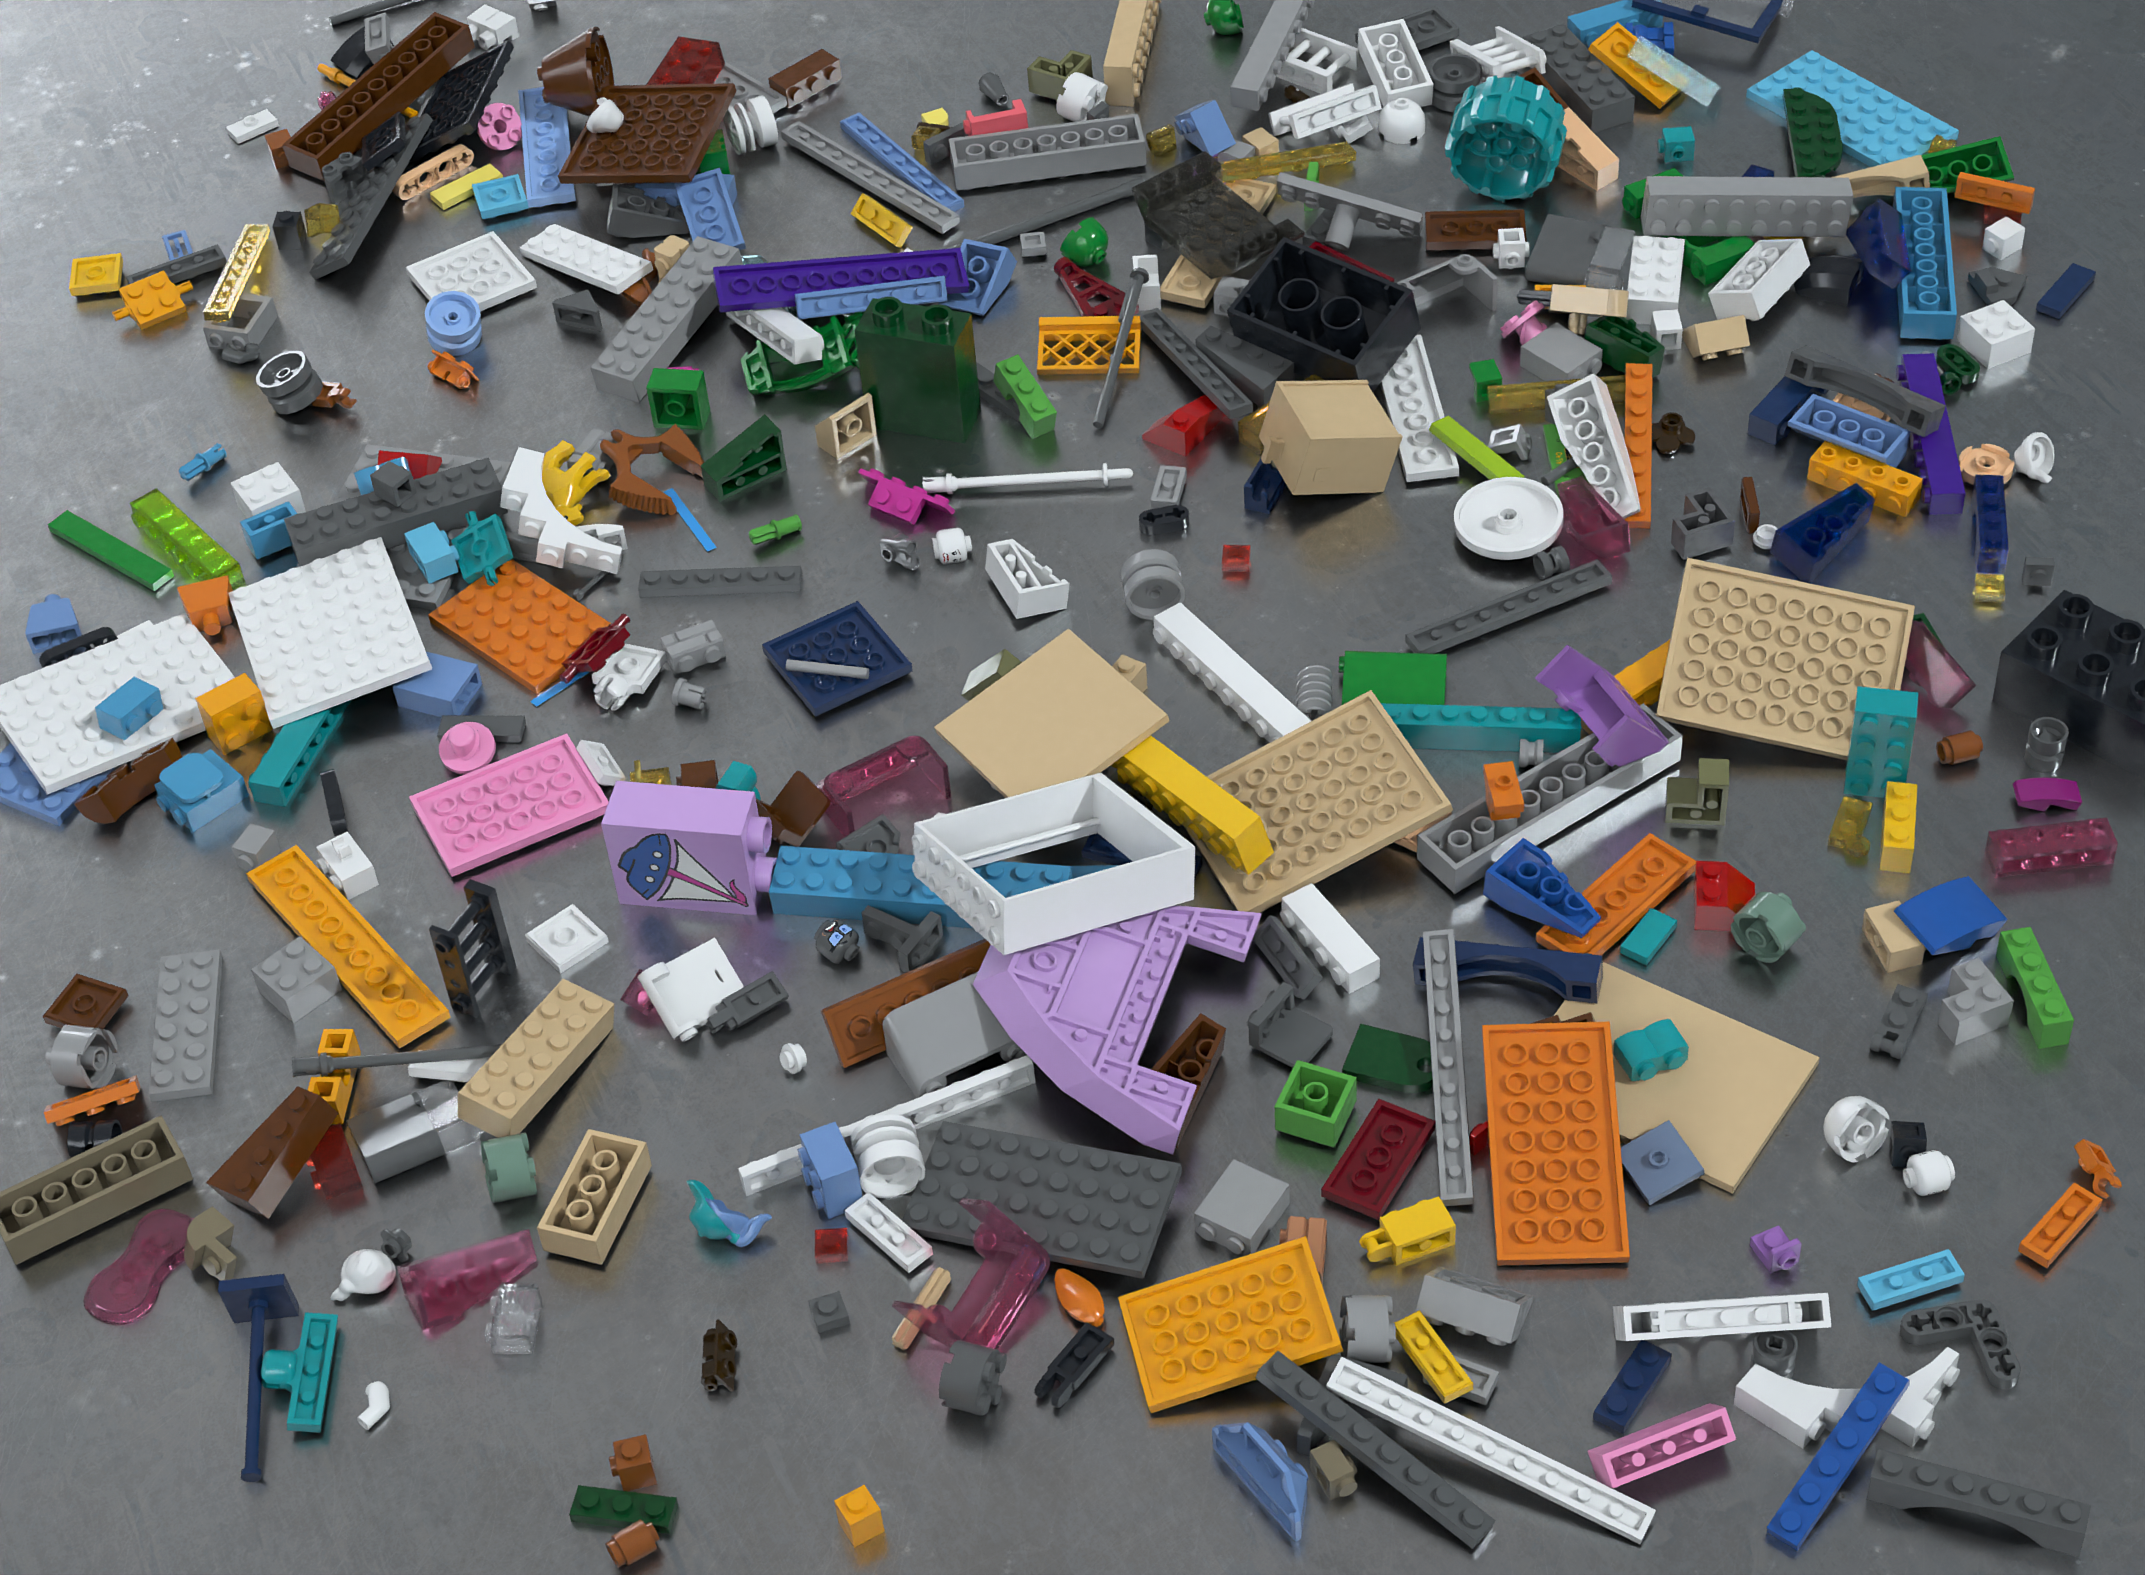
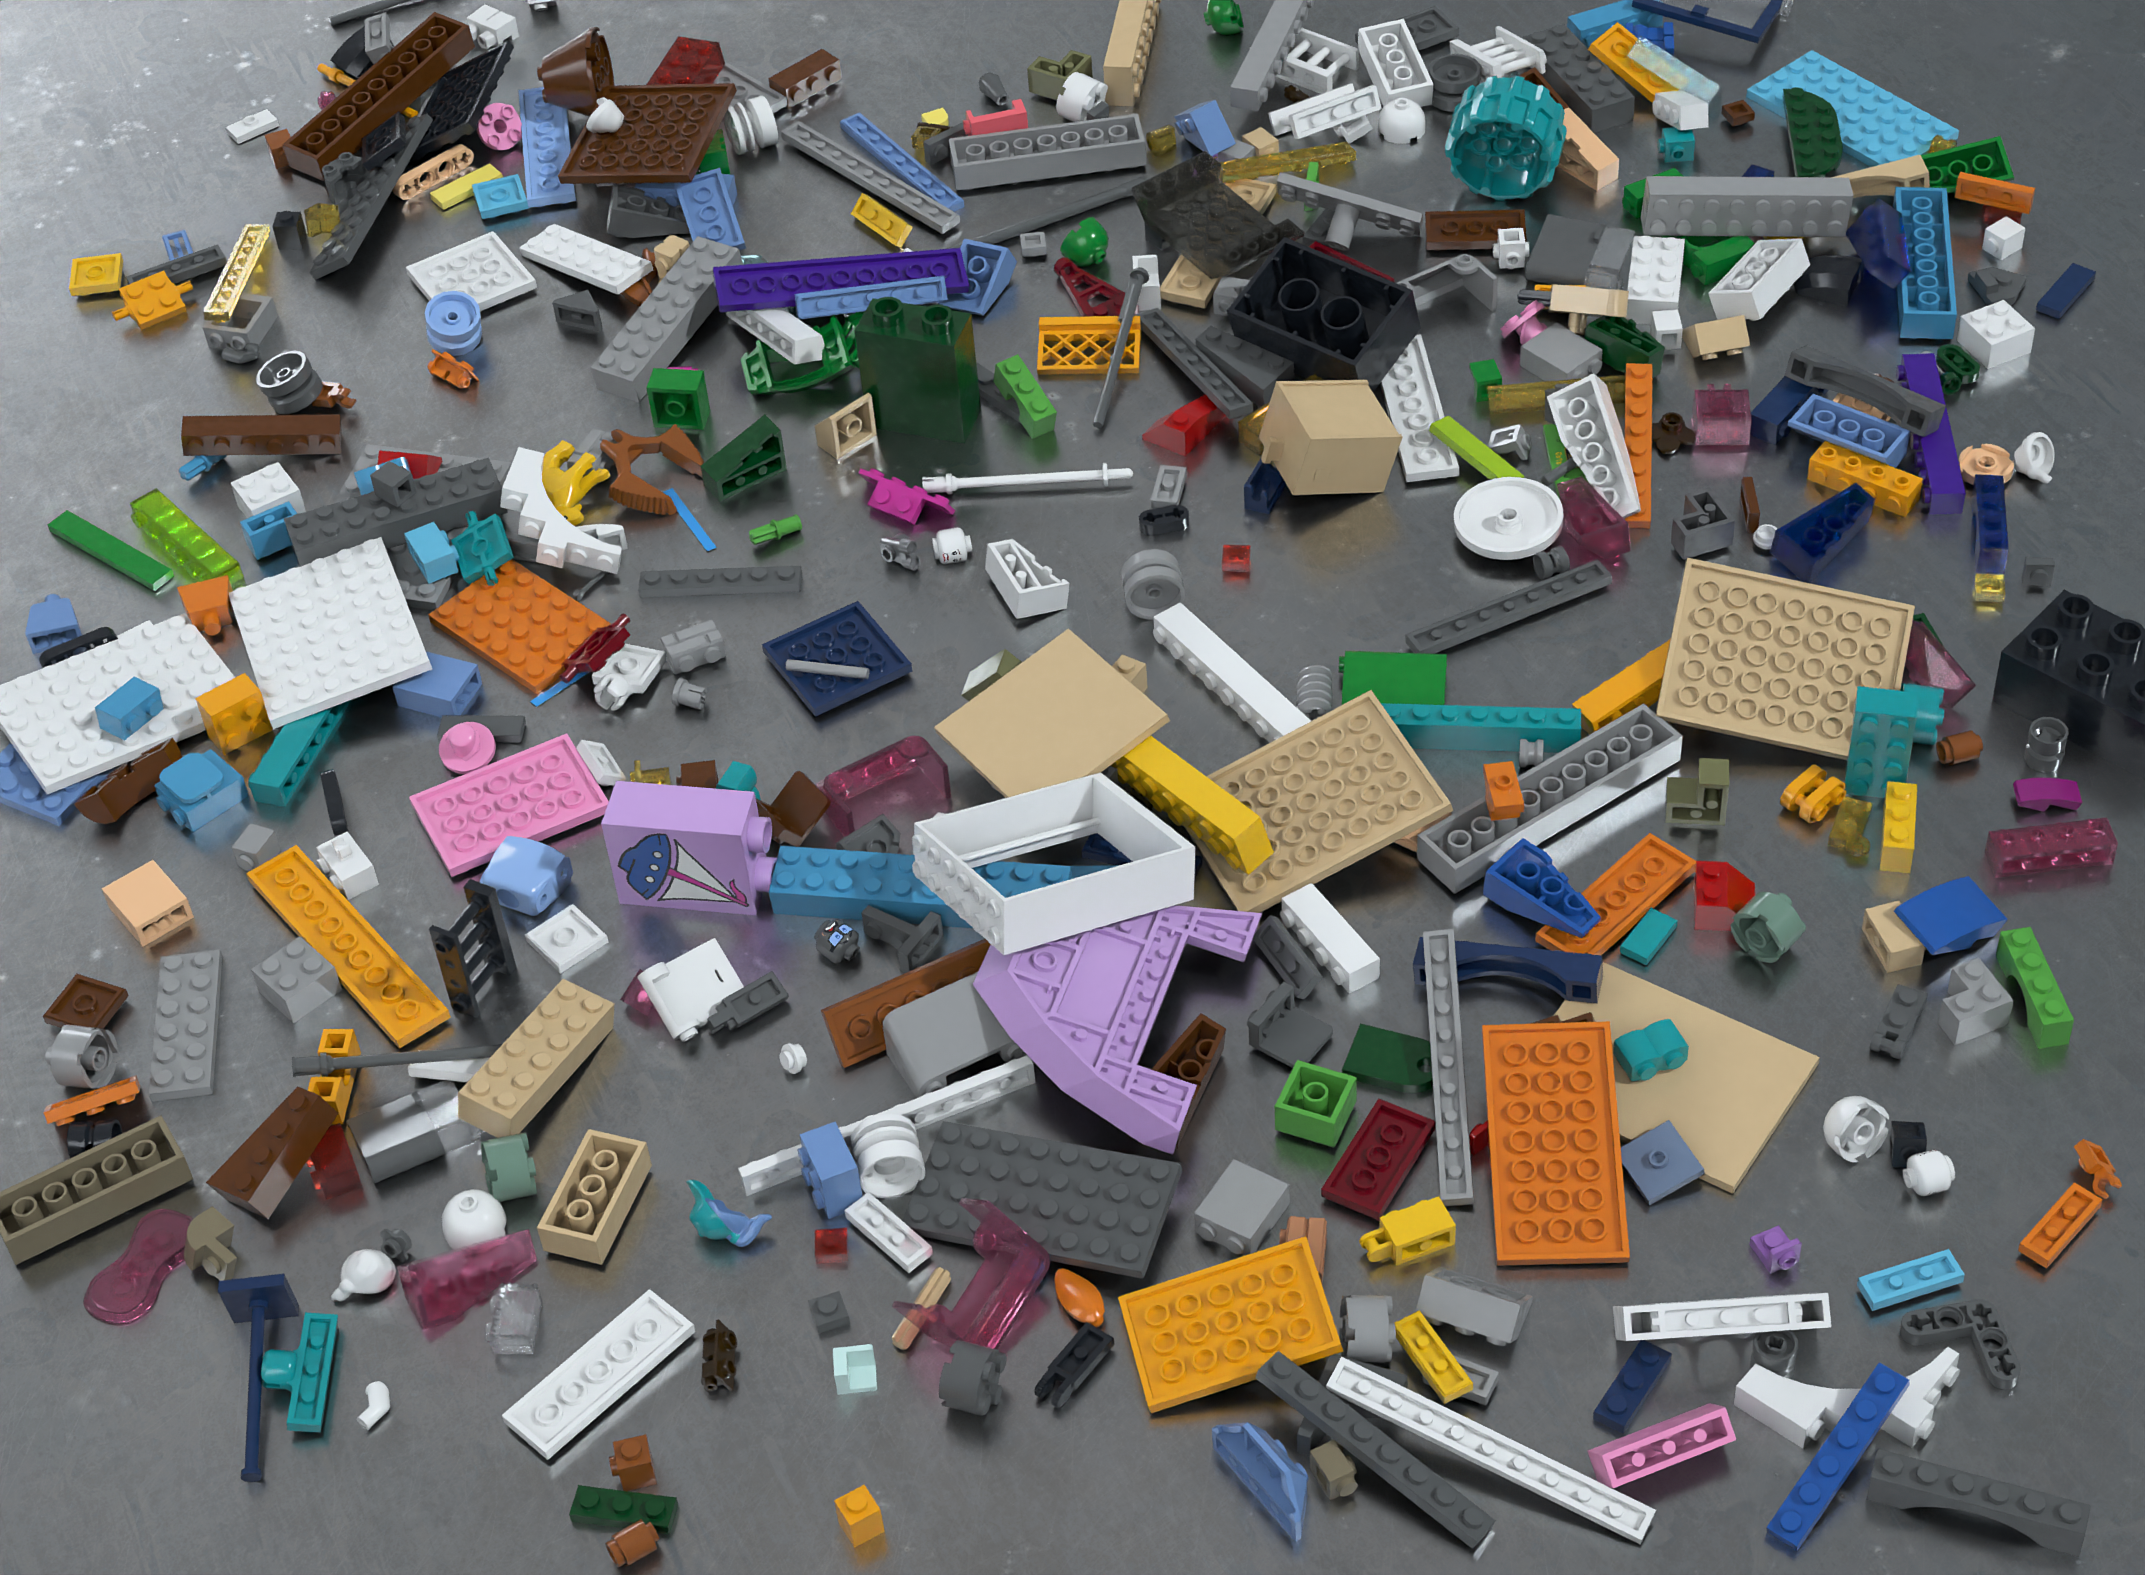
(147, 903): none -> light nougat brick
(261, 435): none -> reddish brown brick
(472, 1218): none -> white cylinder
(527, 874): none -> light blue piece
(598, 1374): none -> white plate
(854, 1369): none -> light aqua panel
(1604, 706): medium lavender windscreen -> none
(1681, 110): none -> white brick
(1721, 416): none -> clear pink hinge
(1738, 112): none -> reddish brown plate
(1813, 794): none -> light orange brick
(1927, 712): none -> teal brick

